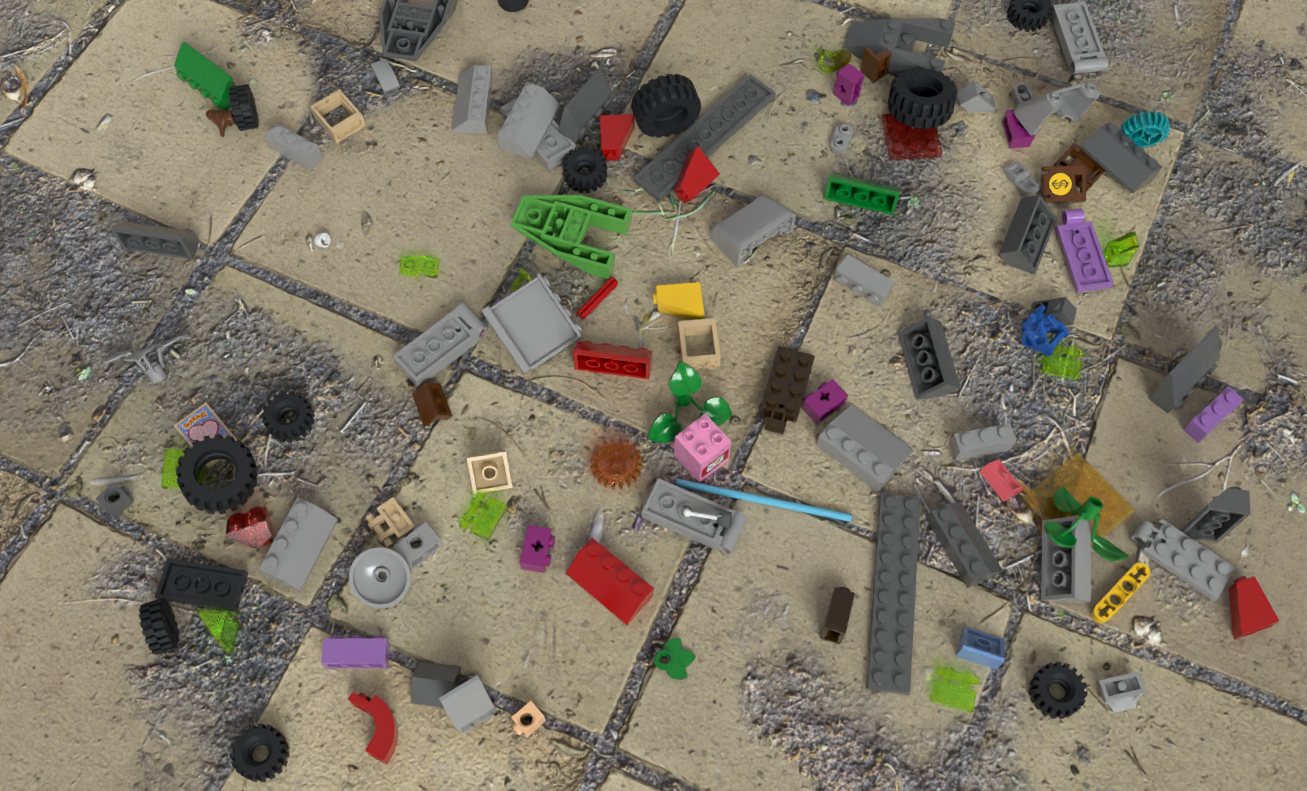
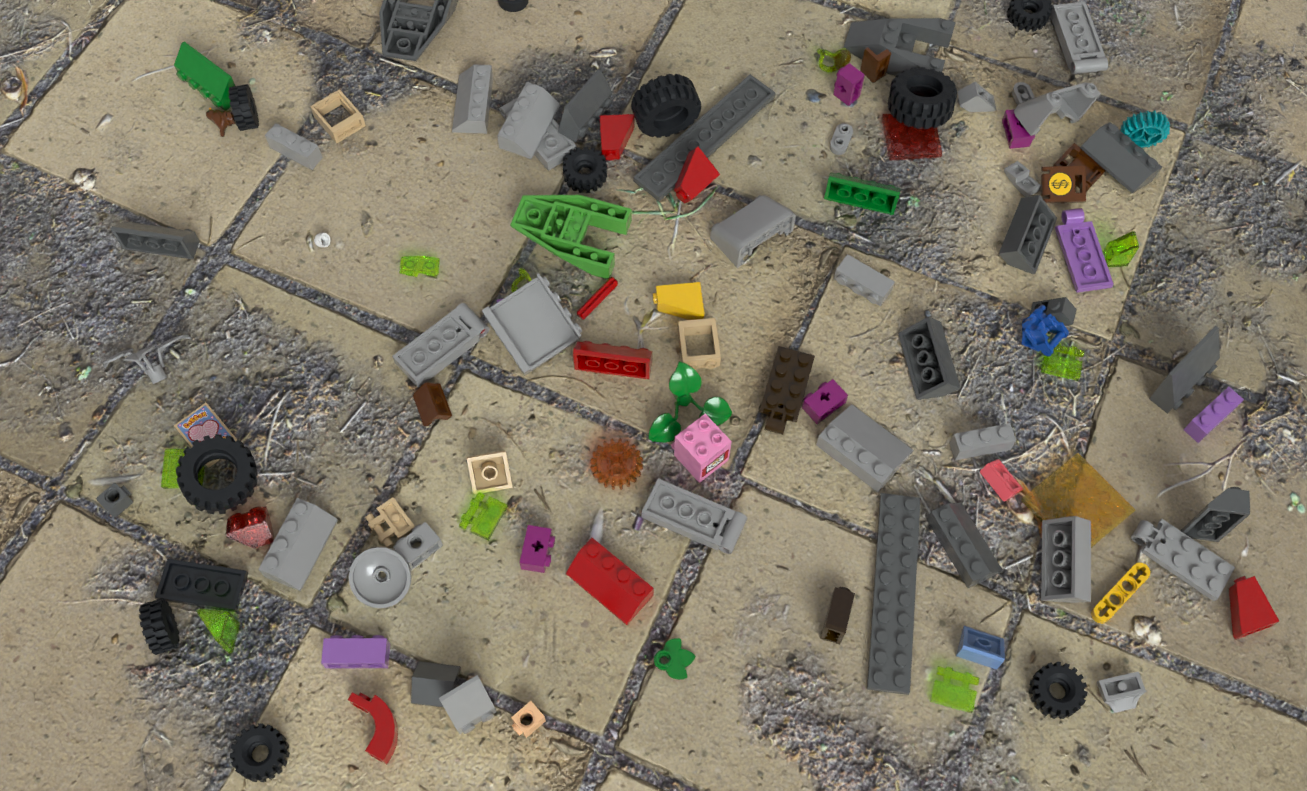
(279, 407): black tyre -> none
(385, 76): light grey slope -> none
(724, 518): hinge -> none
(764, 500): medium azure piece -> none
(1088, 512): green plant -> none

